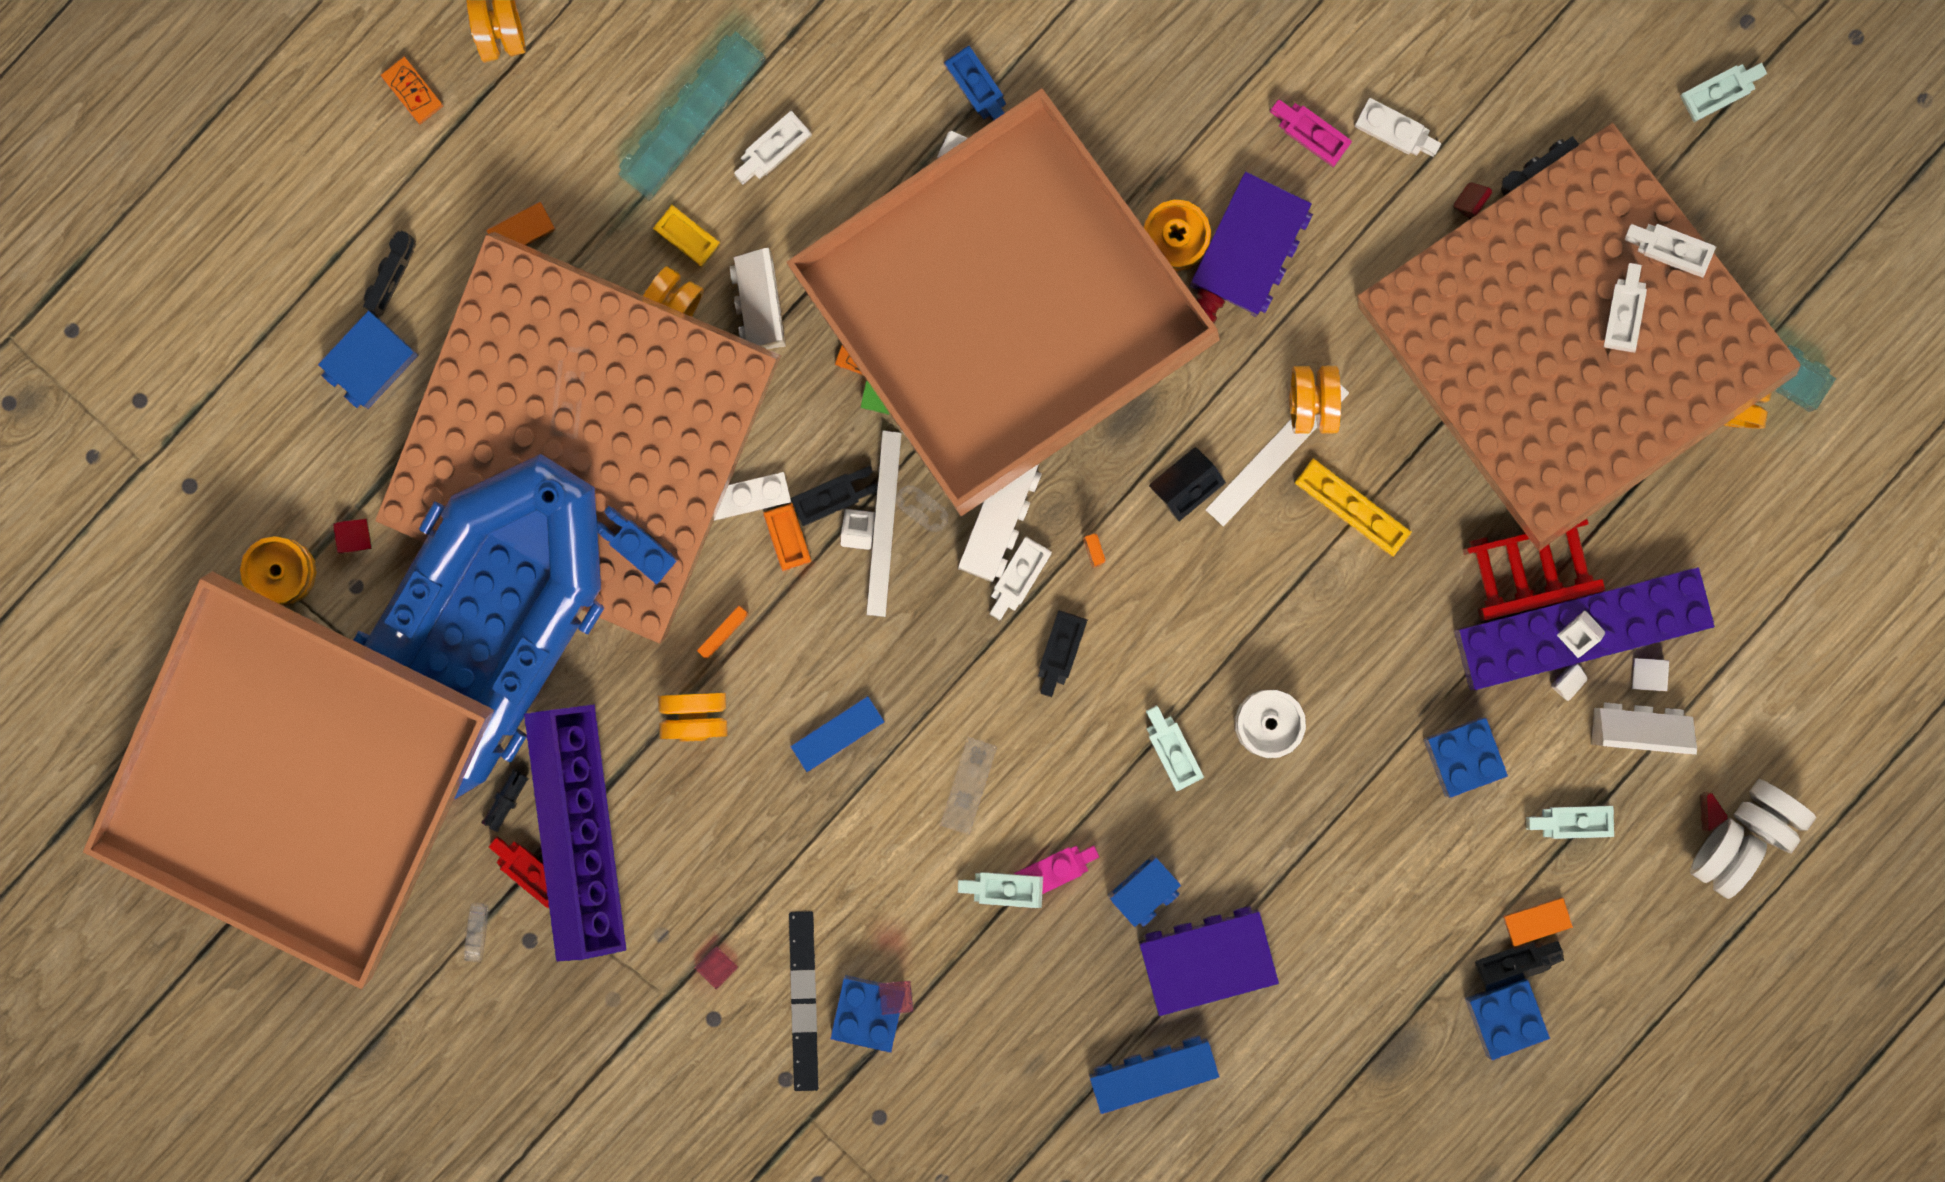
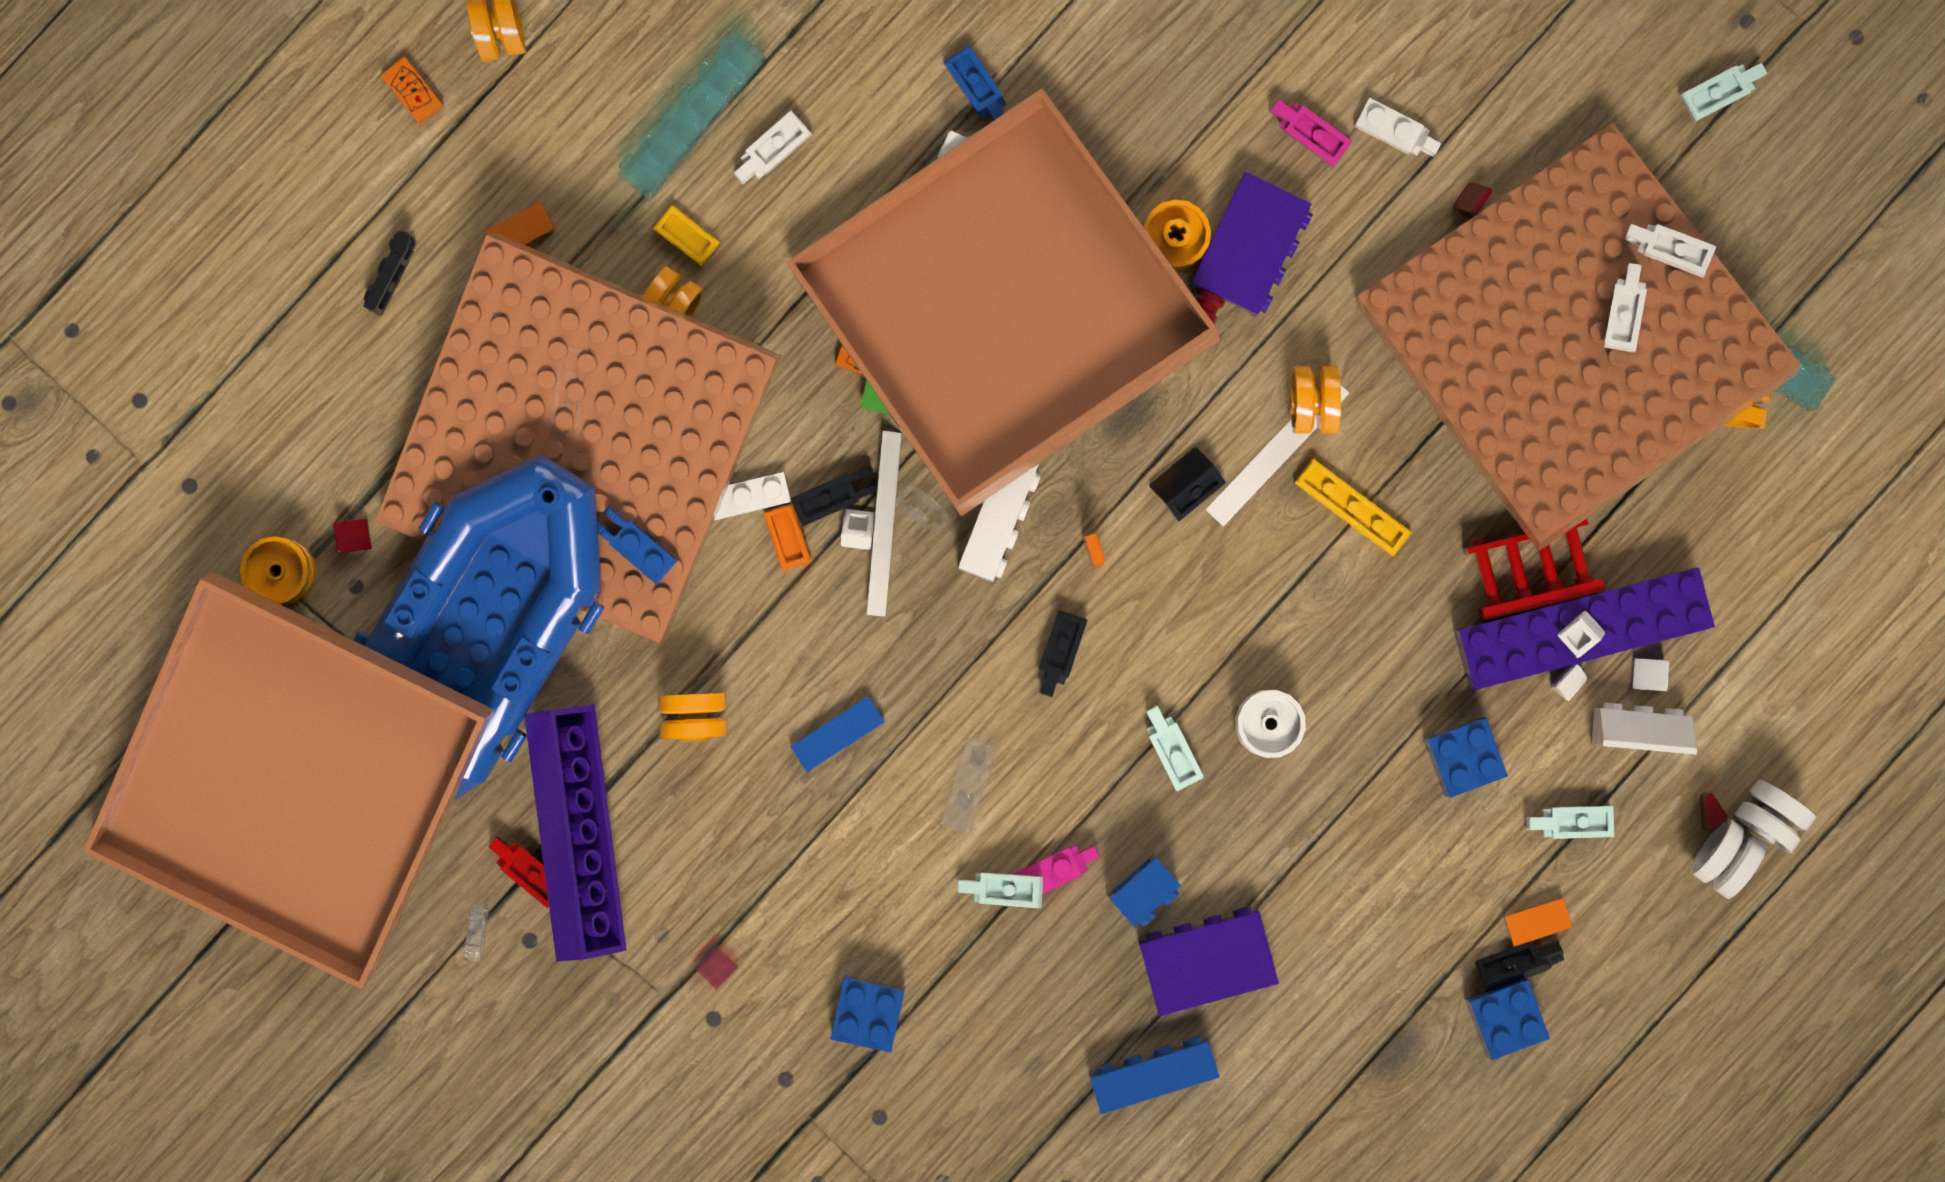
(367, 361): blue brick -> none
(505, 800): black pin -> none
(723, 632): orange tile -> none
(758, 299): white slope -> none
(803, 1001): black sticker -> none
(895, 997): clear pink tile -> none
(1019, 576): white hinge -> none
(1537, 164): black hinge -> none

